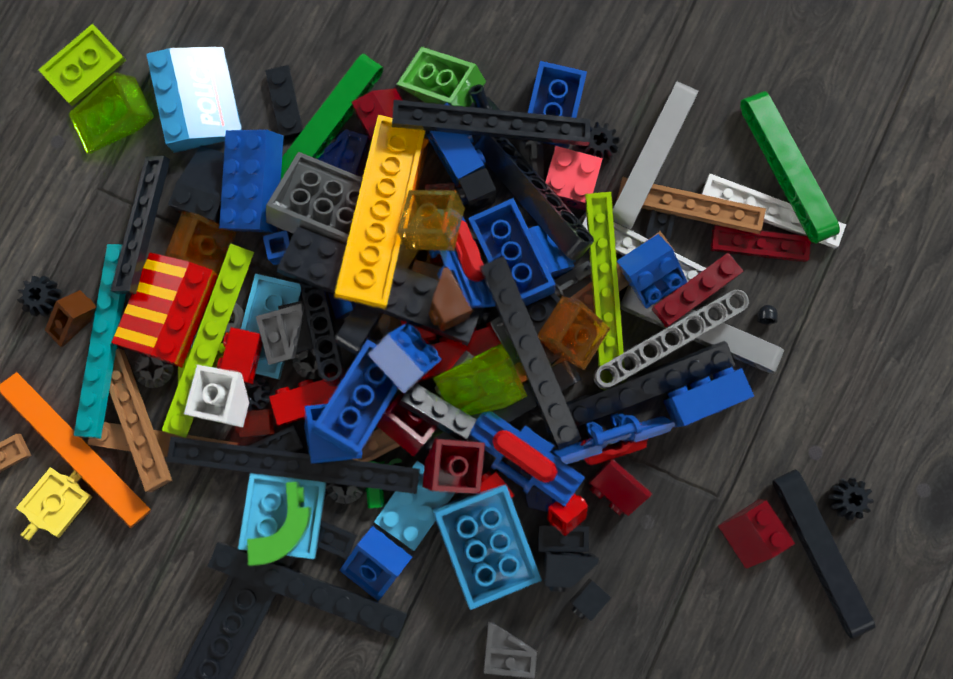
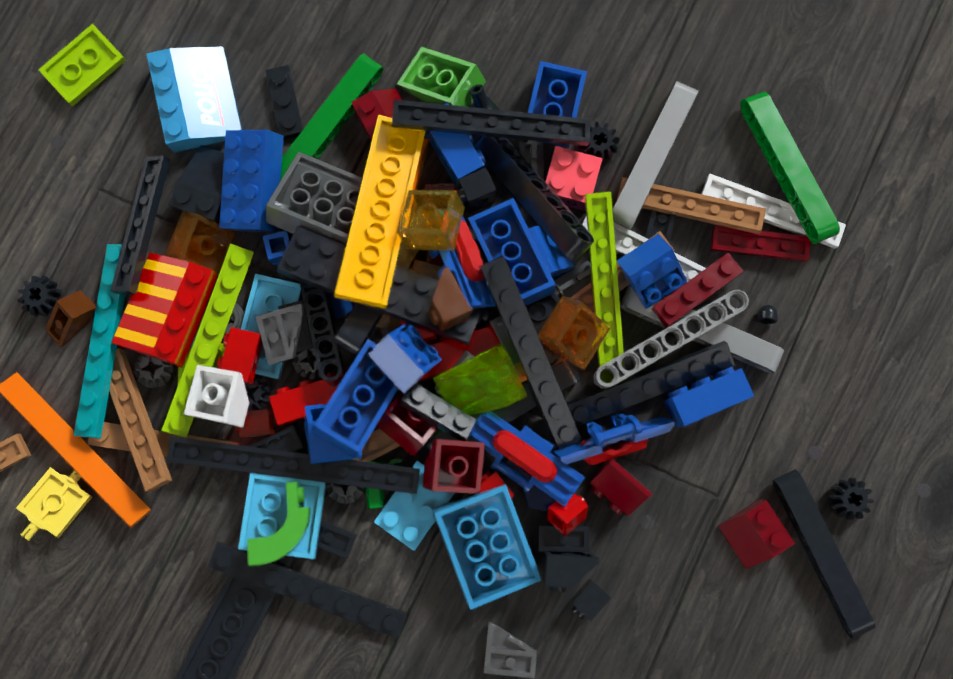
(111, 112): clear neon green slope -> none
(346, 151): clear blue wing -> none
(375, 563): blue slope -> none

